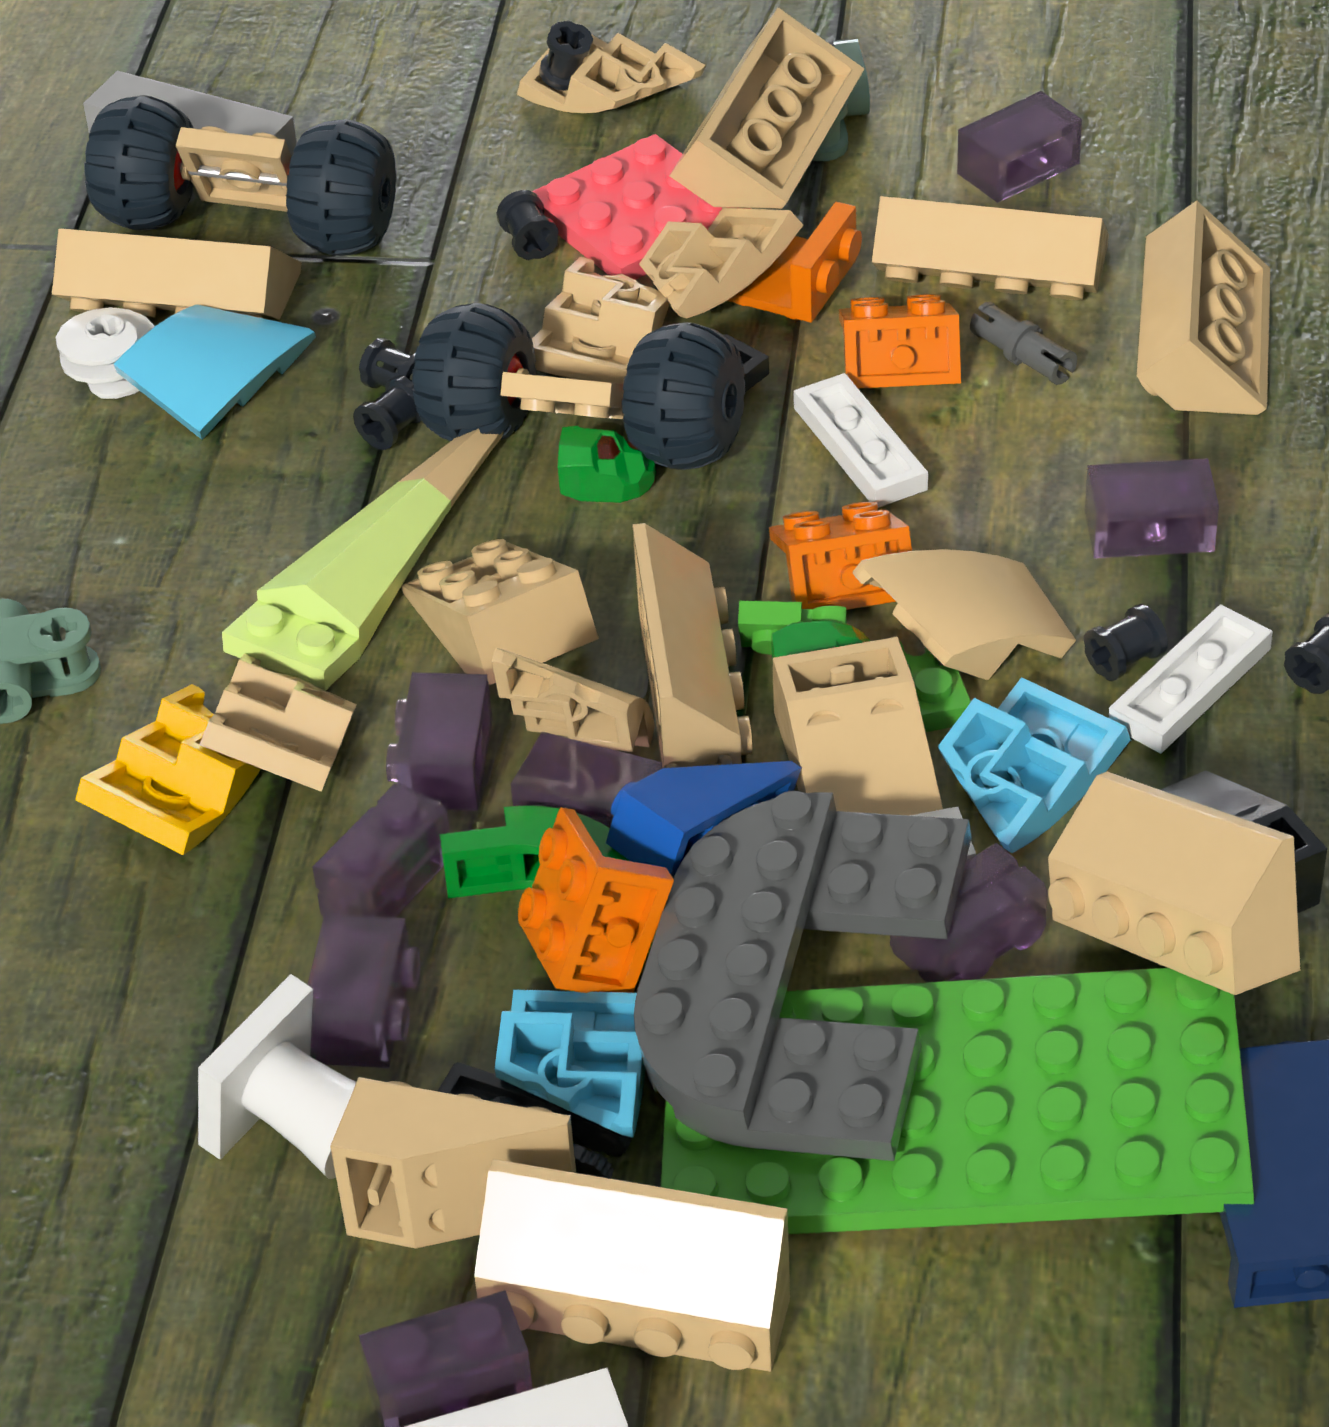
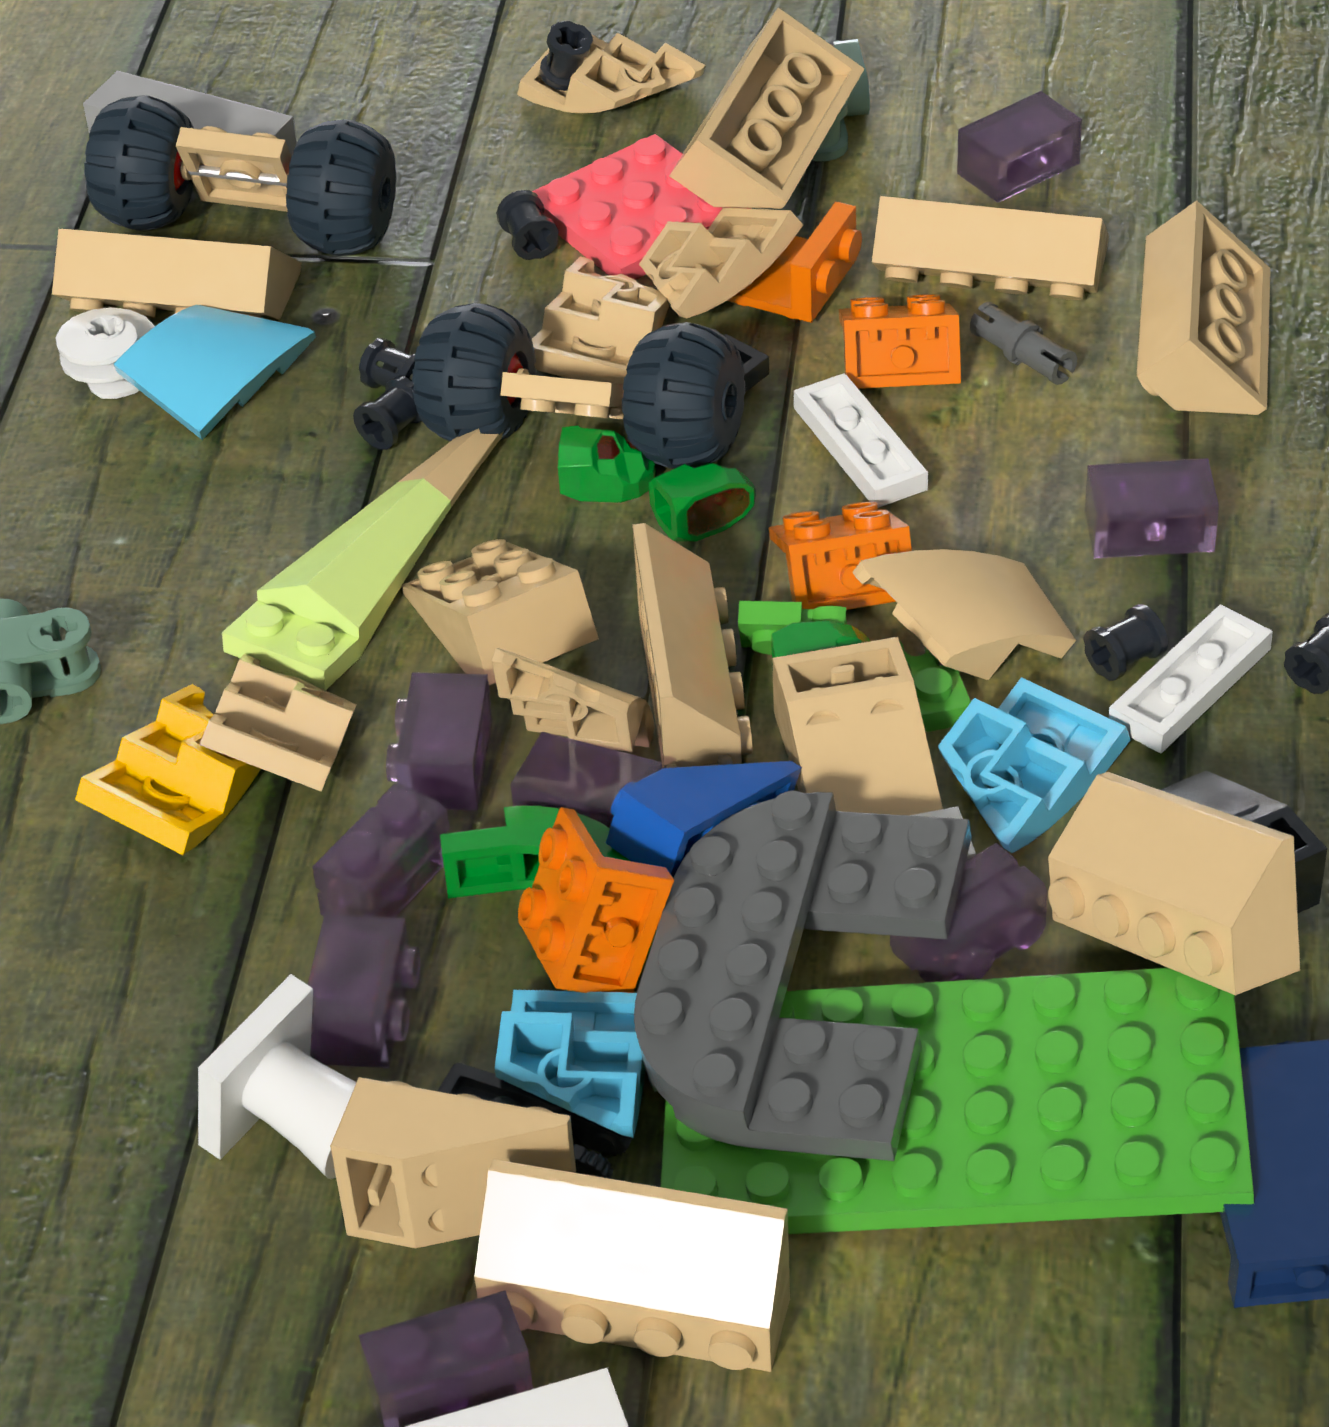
(700, 500): none -> green rock

